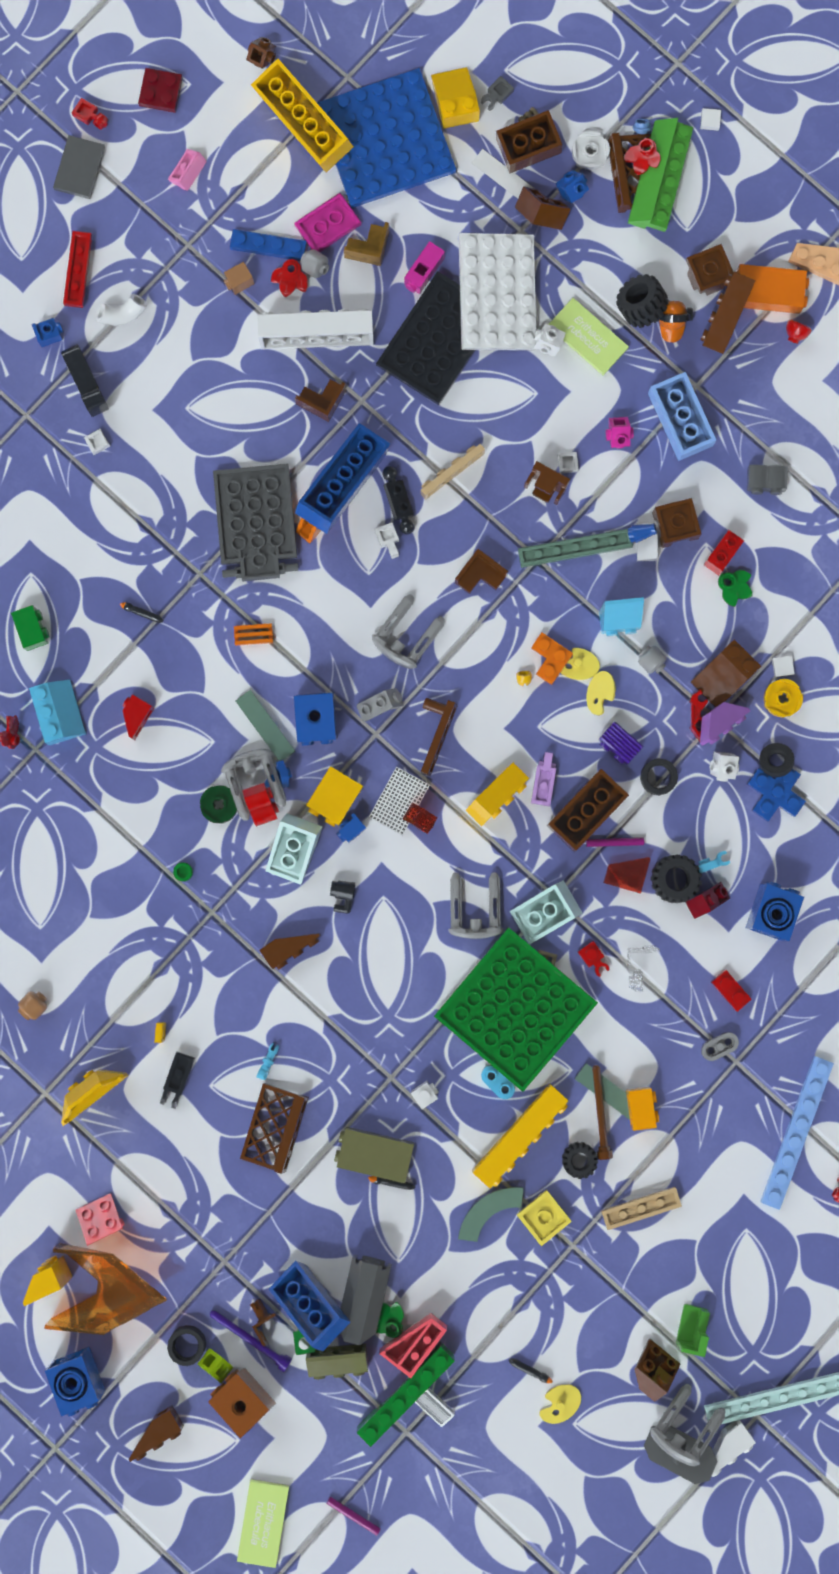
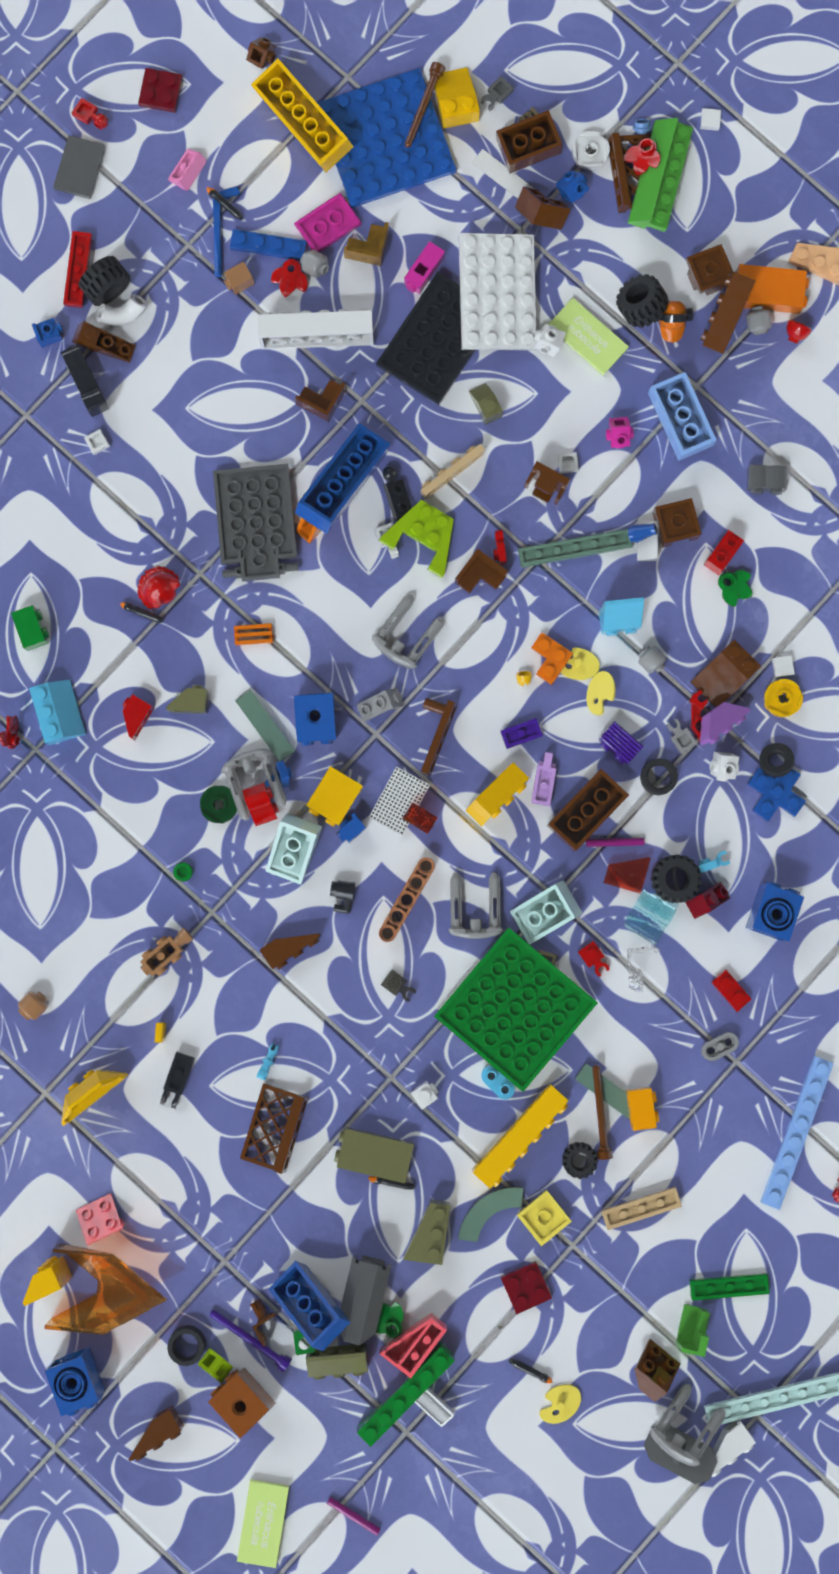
(103, 342): none -> reddish brown slope
(104, 280): none -> black tyre
(157, 587): none -> red hair
(163, 955): none -> medium nougat brick
(190, 701): none -> olive slope
(223, 202): none -> black piece
(227, 193): none -> blue piece
(396, 983): none -> clear smoke plate
(405, 909): none -> nougat beam
(427, 527): none -> lime wing
(430, 1236): none -> olive wedge
(436, 71): none -> reddish brown piece
(486, 403): none -> olive slope
(499, 553): none -> red plate
(521, 733): none -> dark purple plate
(526, 1287): none -> dark red plate
(649, 917): none -> clear light blue slope
(683, 739): none -> light grey plate
(729, 1286): none -> green tile
(759, 320): none -> light grey head

